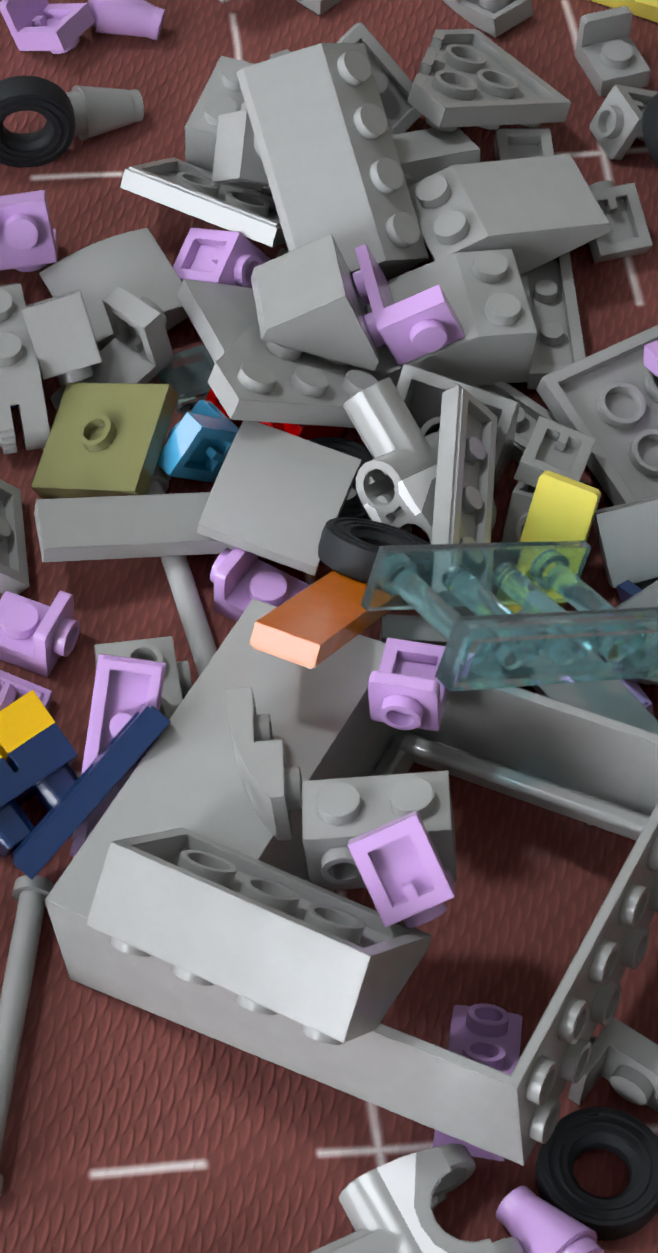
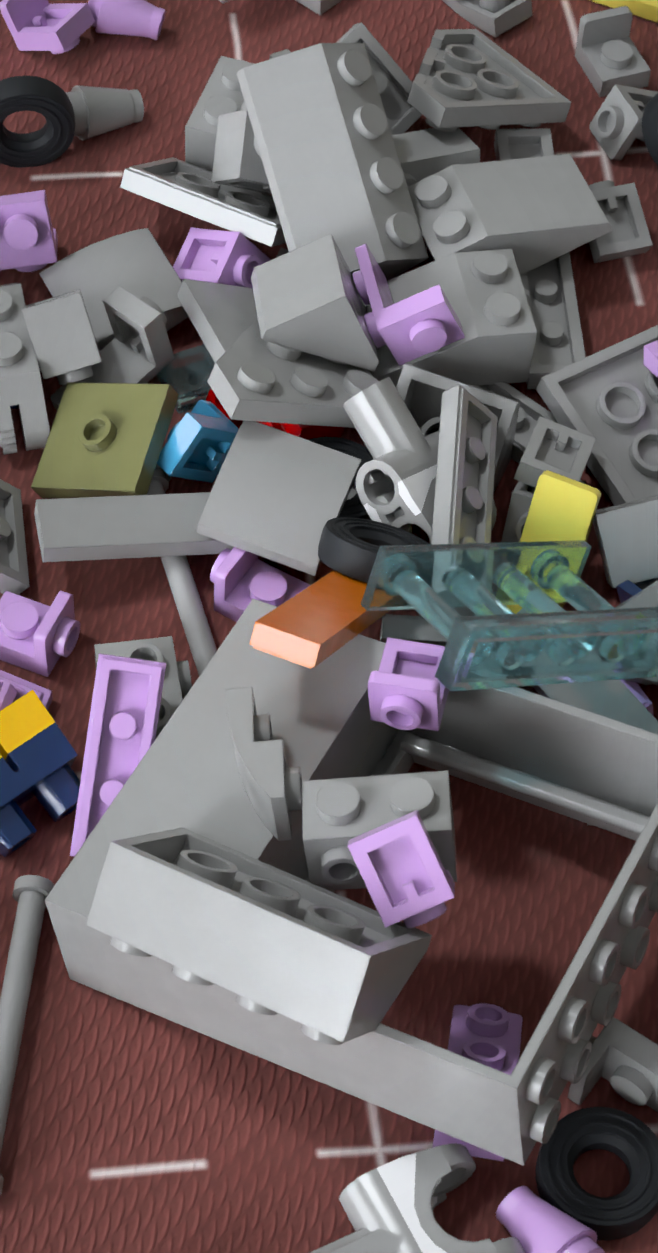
(89, 789): dark blue tile -> none

